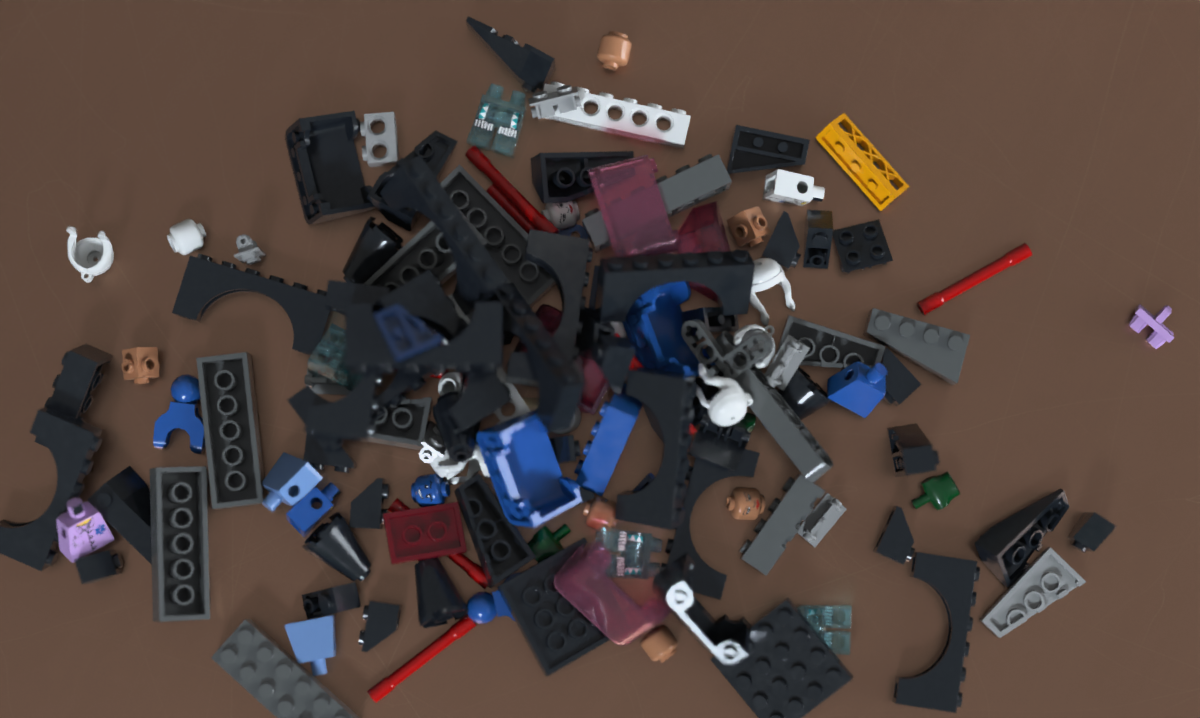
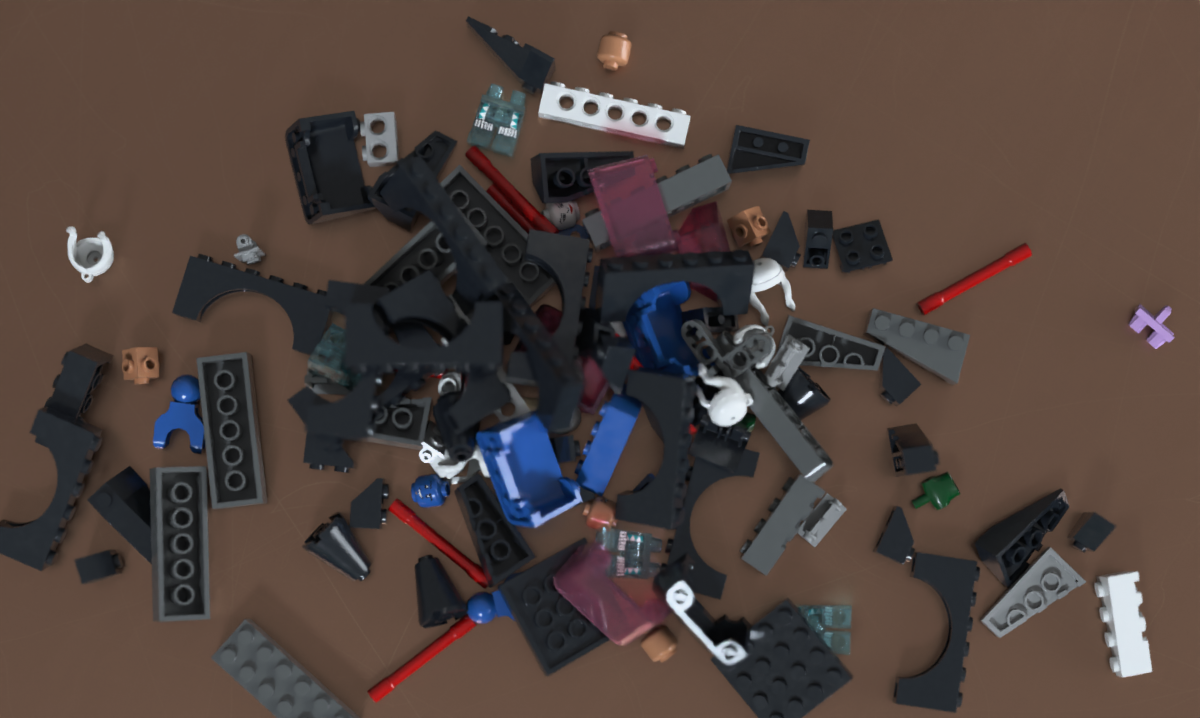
(81, 530): lavender torso -> none
(186, 236): white head -> none
(289, 481): medium blue torso -> none
(306, 518): blue torso -> none
(313, 641): medium blue torso -> none
(331, 600): black slope -> none
(372, 250): black cone -> none
(381, 622): black slope -> none
(404, 333): dark blue wing -> none
(424, 533): dark red plate -> none
(547, 543): dark green piece -> none
(562, 97): light grey hinge -> none
(745, 503): nougat head -> none
(782, 187): white torso -> none
(858, 387): blue torso -> none
(859, 163): light orange fence -> none
(1123, 623): none -> white wedge

